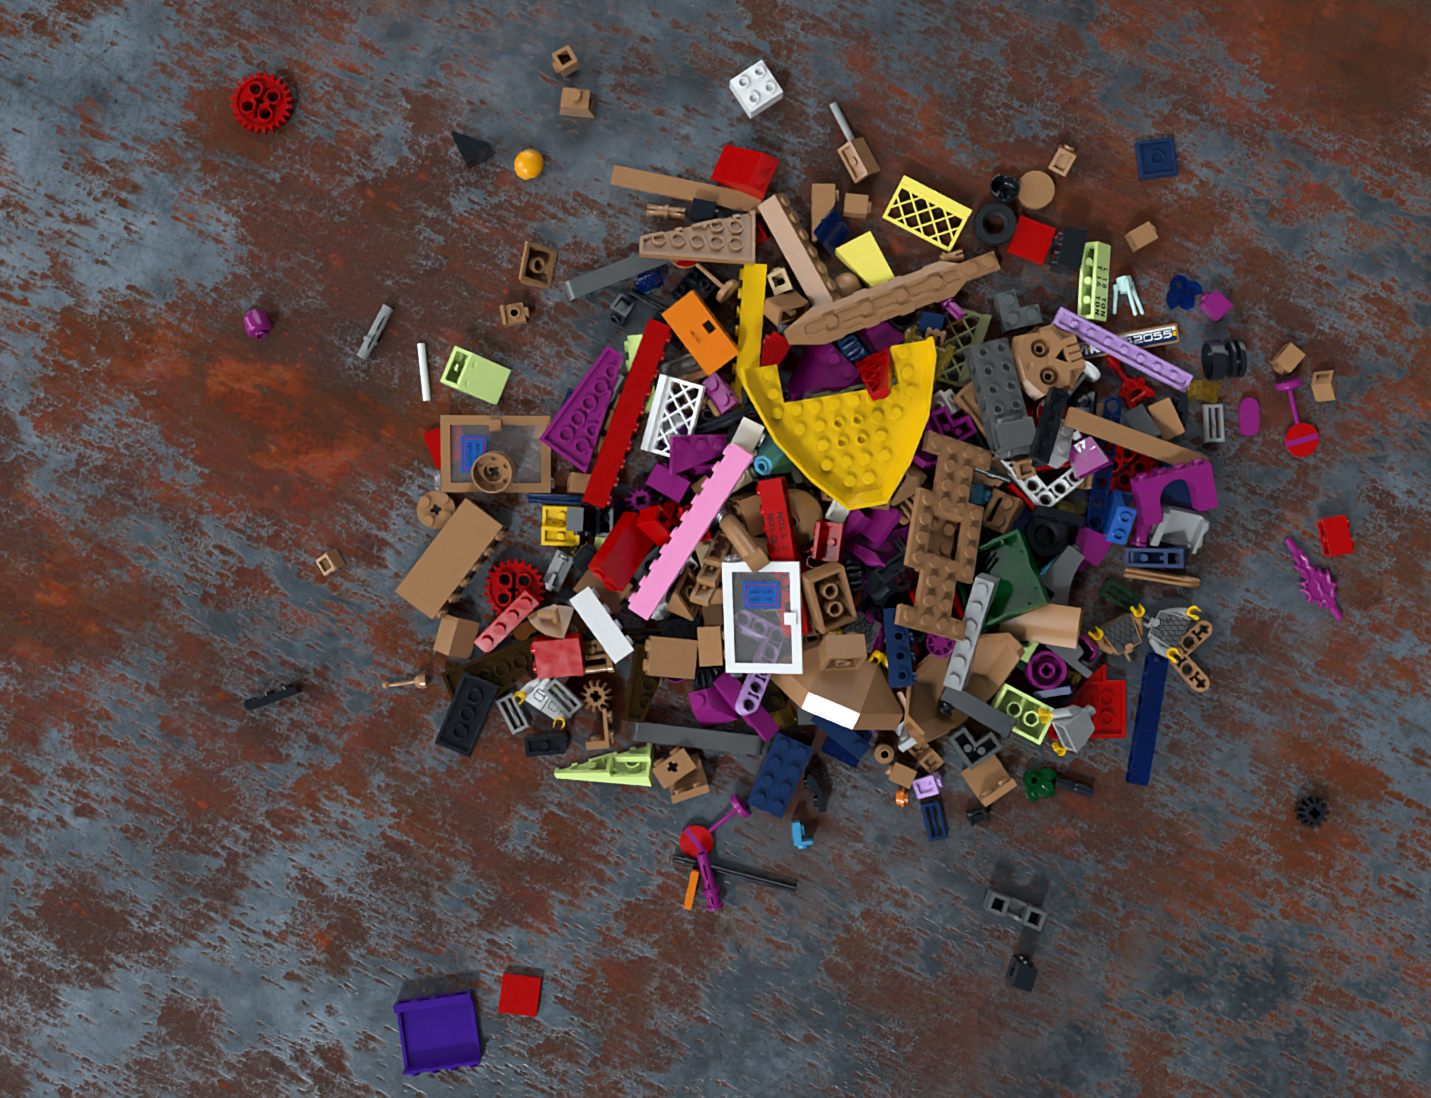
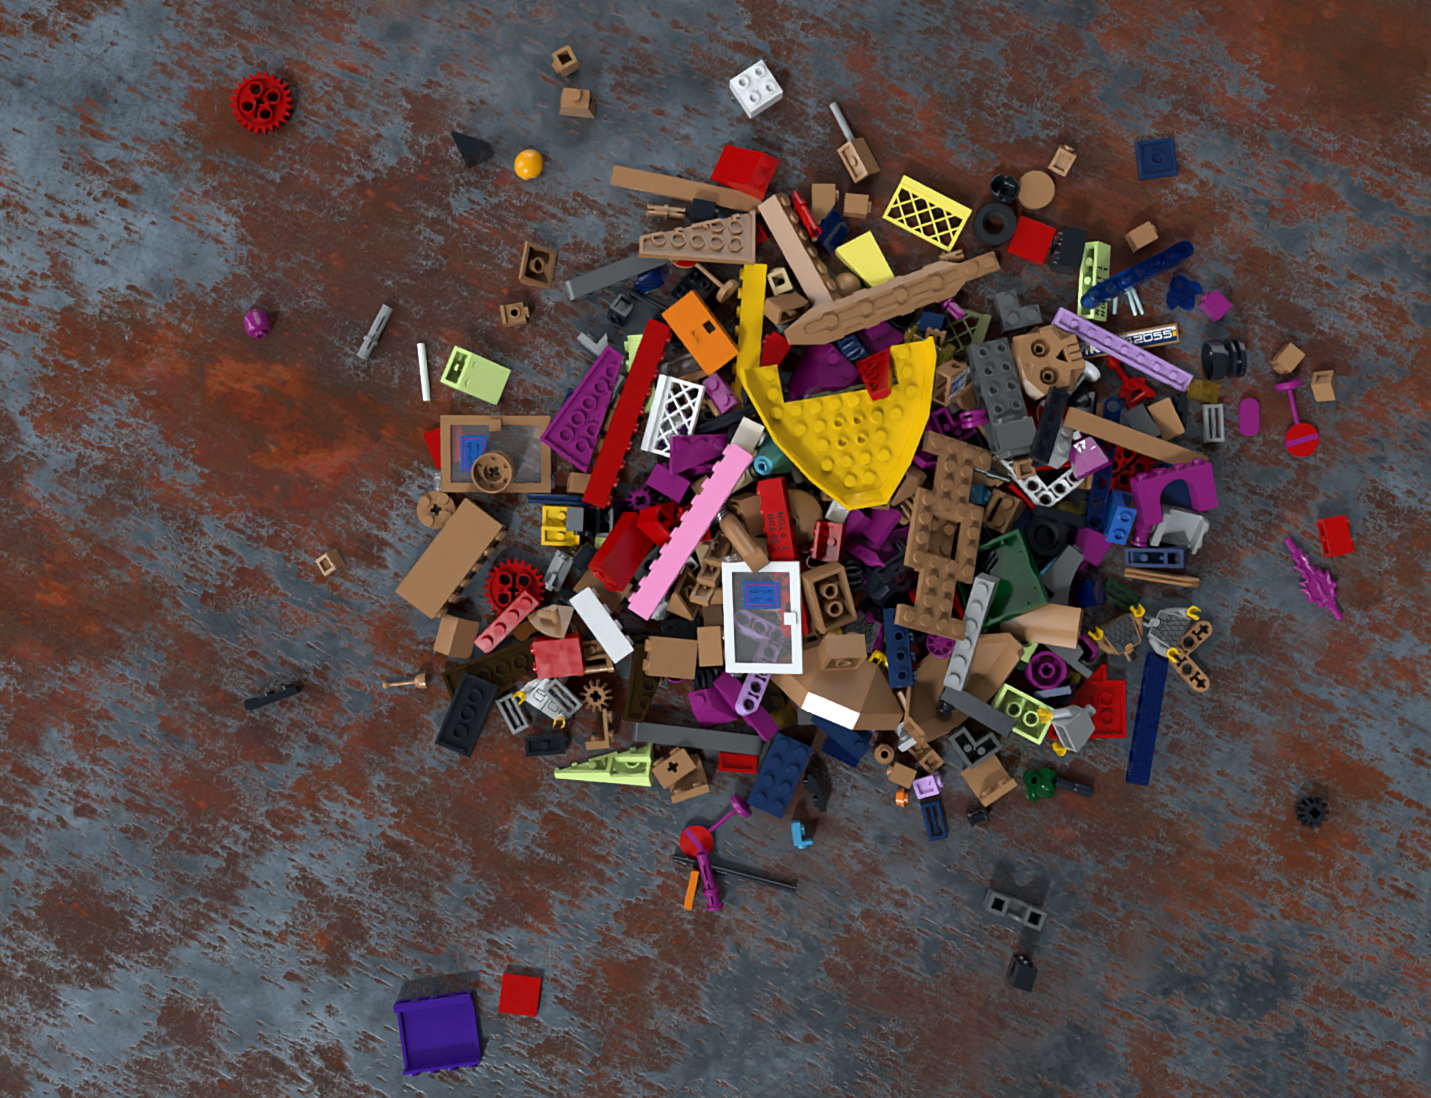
(589, 342): none -> light grey slope
(737, 762): none -> red tile
(802, 209): none -> red pin
(949, 382): none -> medium nougat torso
(973, 418): none -> magenta wheel
(1090, 592): none -> clear blue brick
(1136, 275): none -> clear blue beam

